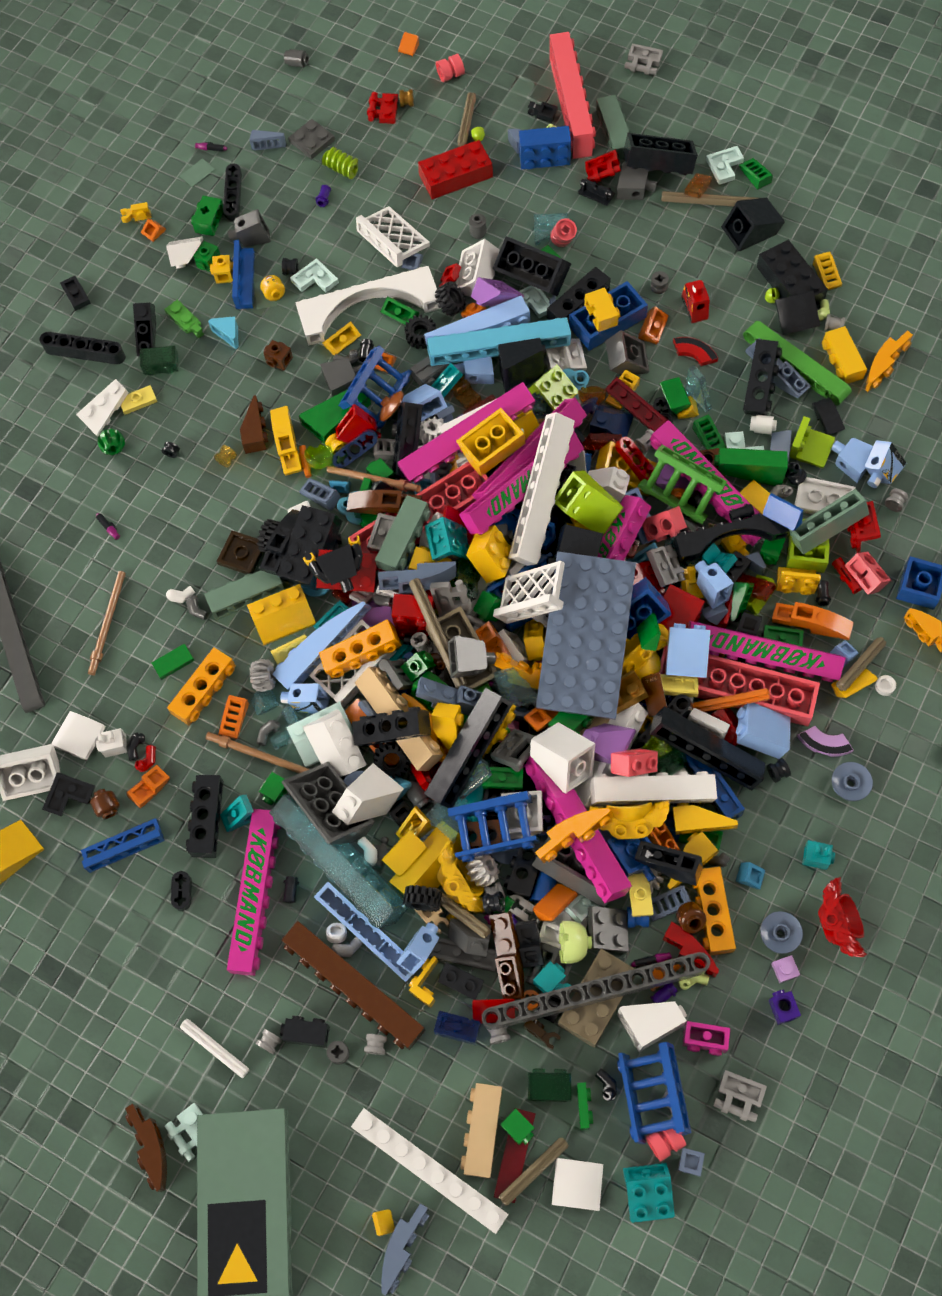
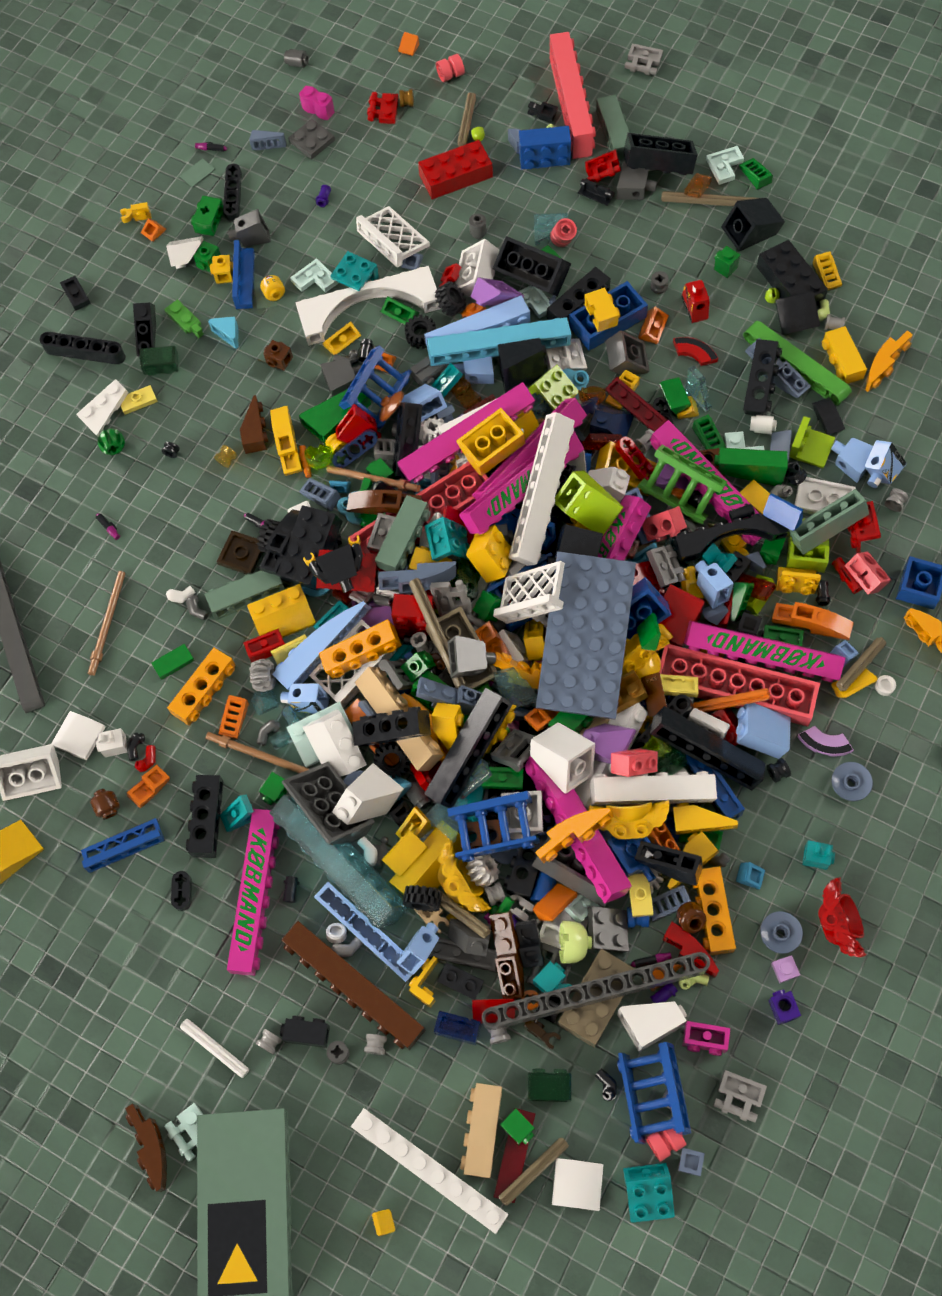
(65, 788): black plate -> none
(259, 522): none -> black piece
(262, 645): none -> red slope
(290, 266): black wheel -> none
(316, 102): none -> dark pink brick
(340, 162): lime piece -> none
(355, 271): none -> teal bracket
(396, 1257): sand blue slope -> none
(493, 903): black wheel -> none
(585, 1115): green plate -> none
(687, 651): light blue brick -> none
(726, 261): none -> green brick

